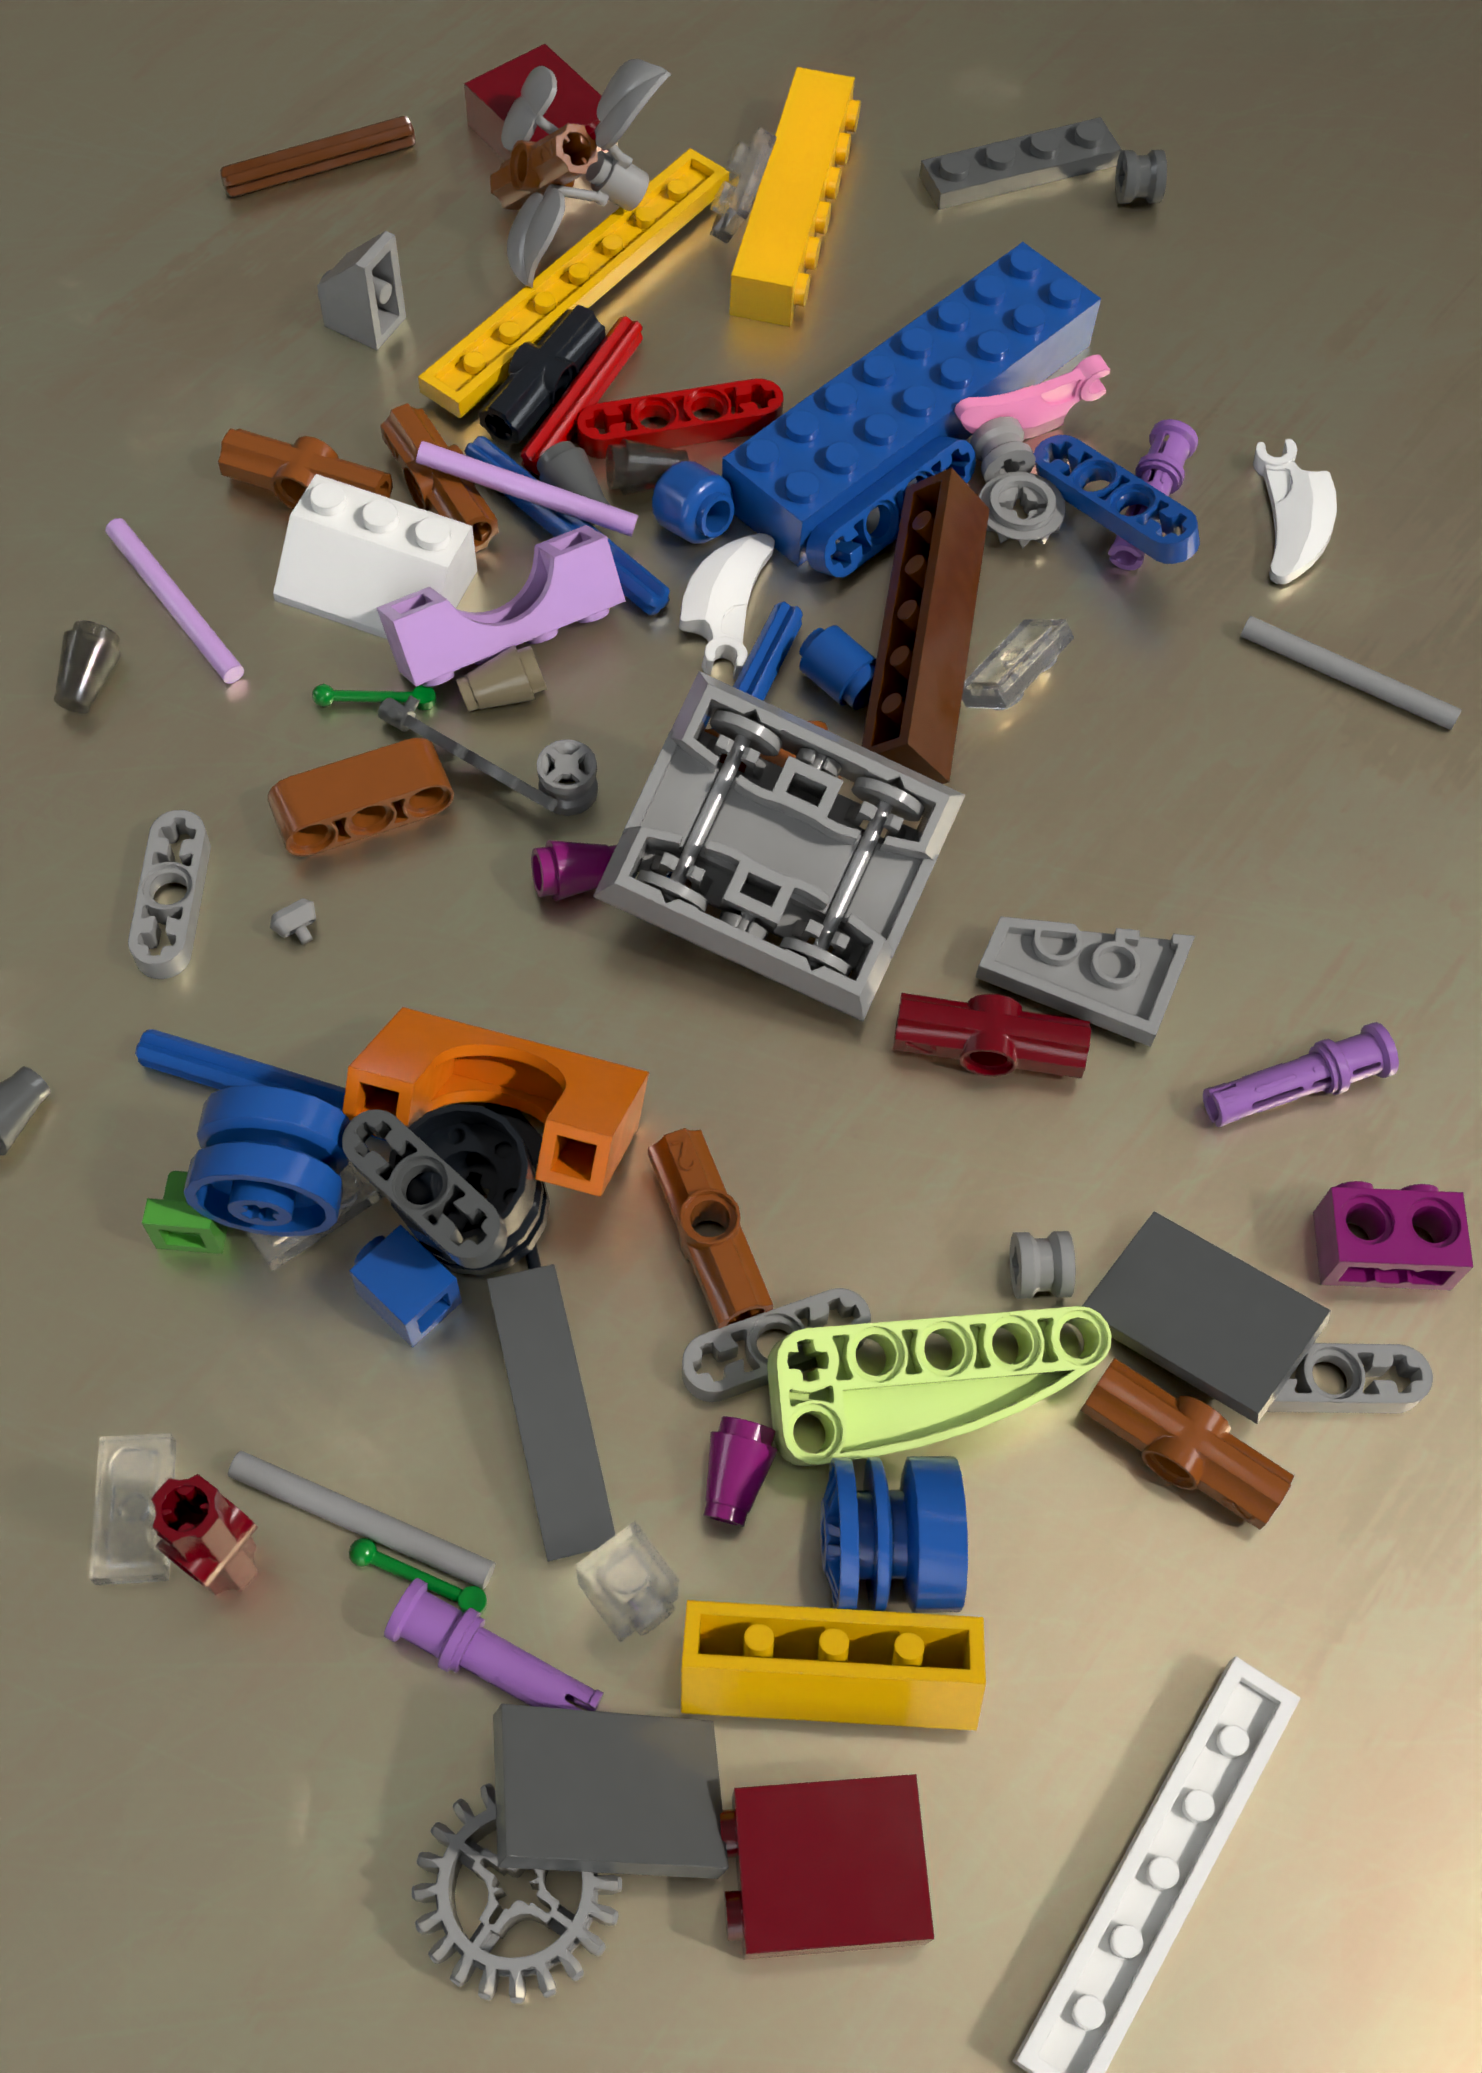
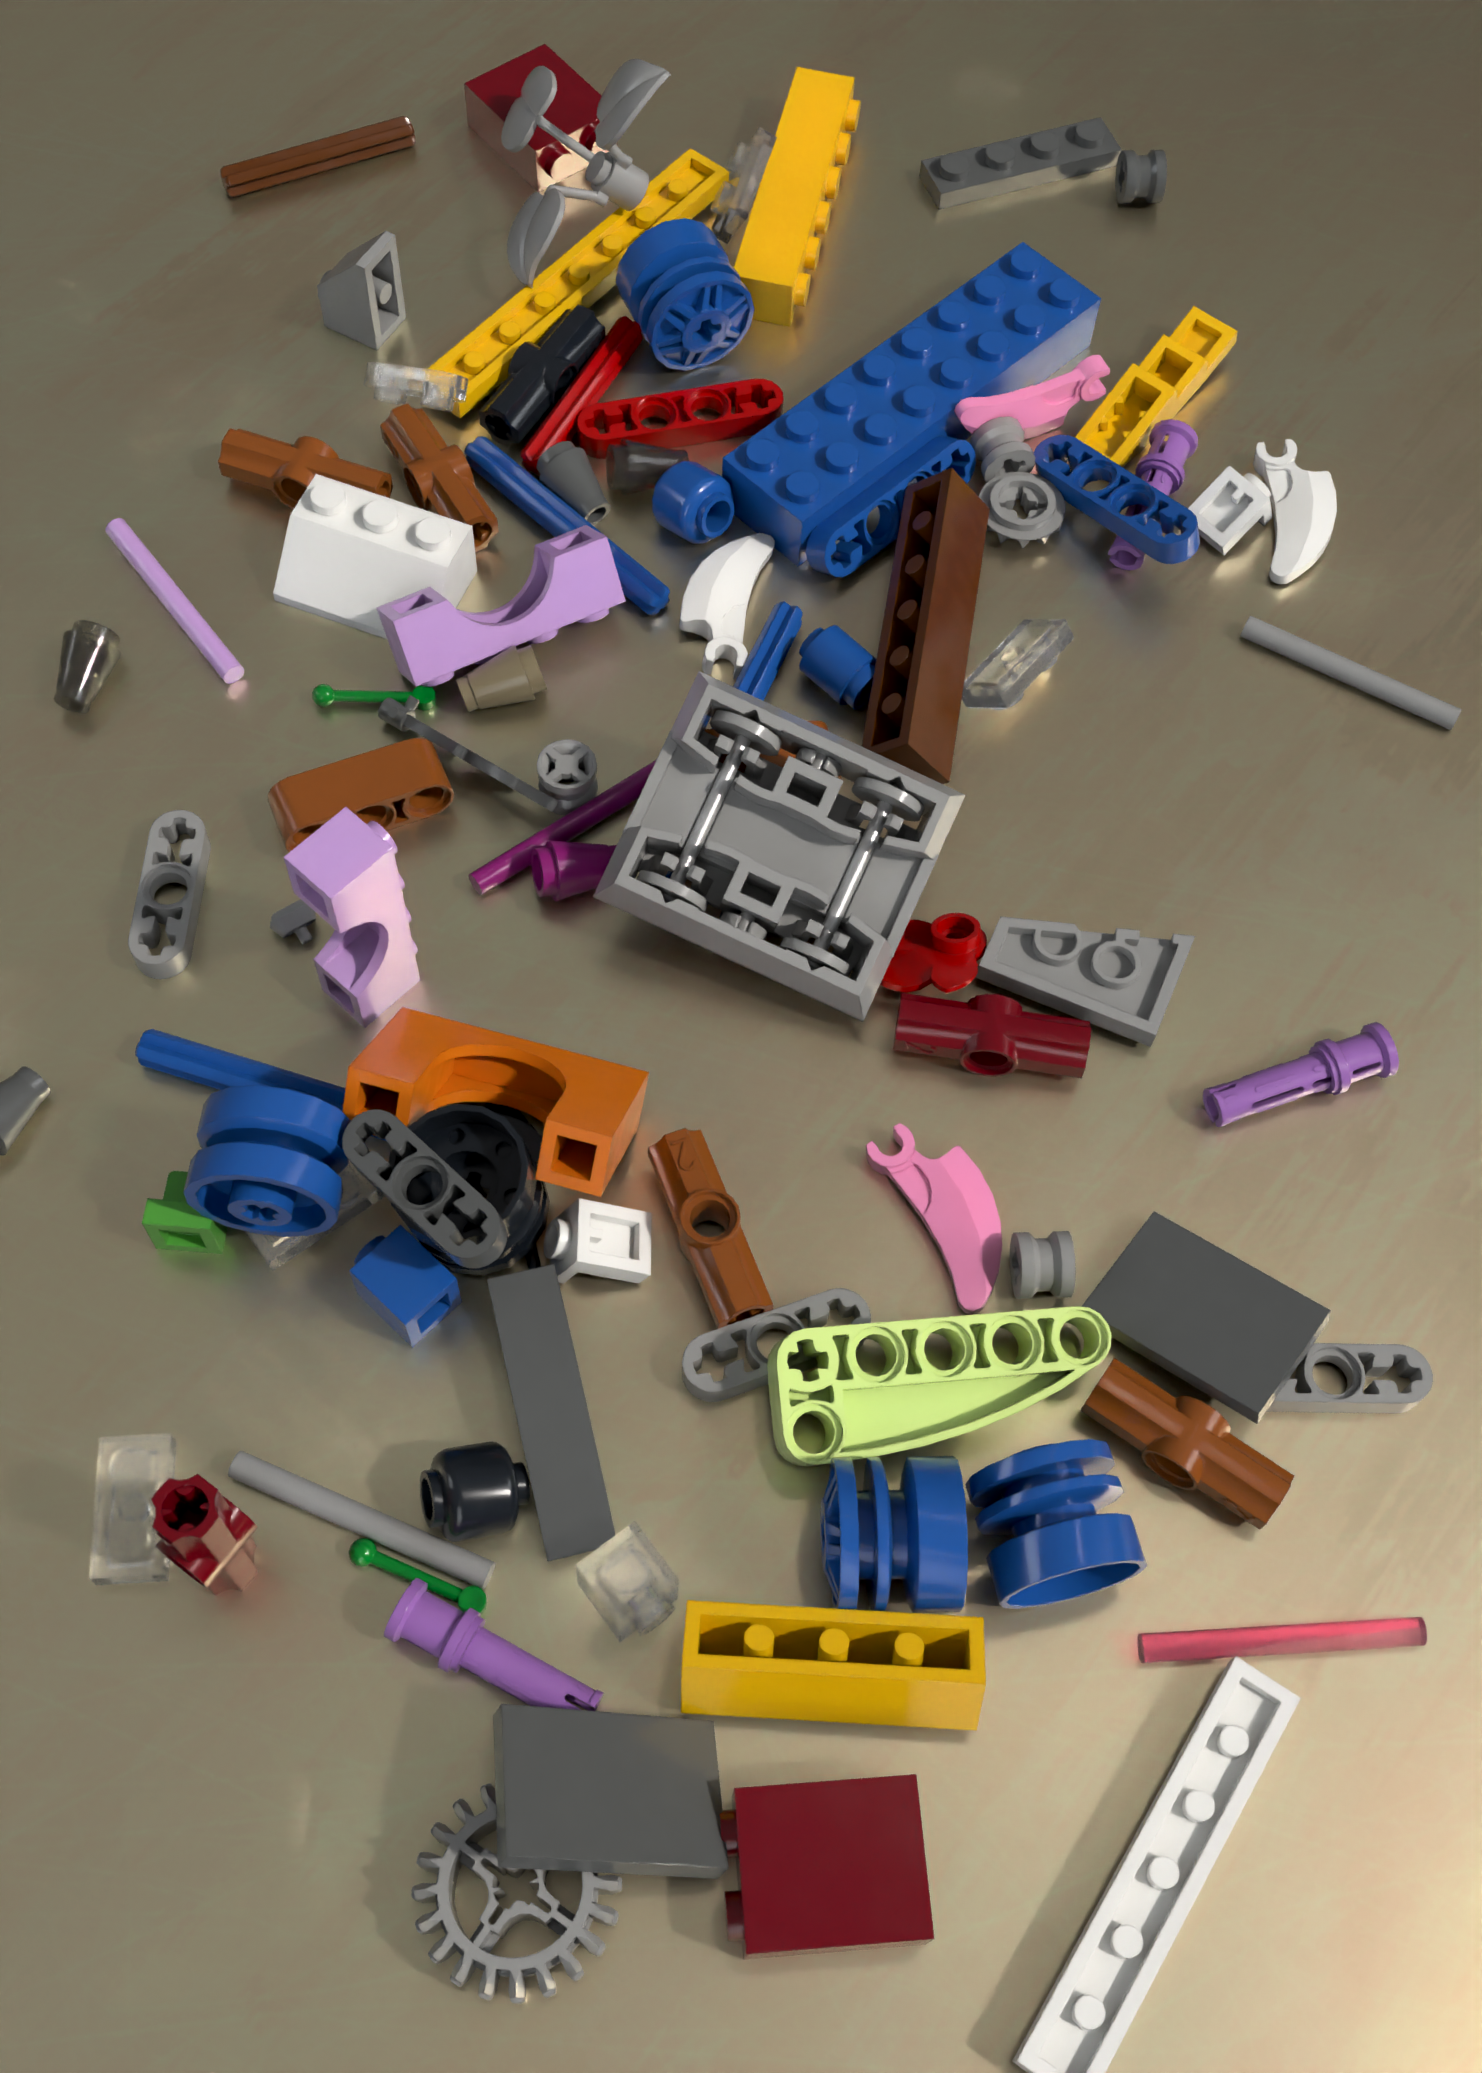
(354, 884): none -> lavender arch
(434, 387): none -> clear plate
(473, 1491): none -> black head
(526, 488): lavender bar -> none
(536, 165): dark orange piece -> none
(563, 829): none -> magenta bar
(600, 1242): none -> white bracket
(684, 294): none -> blue wheel
(737, 1468): magenta cone -> none
(937, 954): none -> red plate
(955, 1209): none -> bright pink piece
(1051, 1508): none -> blue wheel
(1157, 386): none -> yellow slope
(1231, 508): none -> white bracket
(1281, 1639): none -> clear pink bar
(1394, 1250): magenta brick -> none

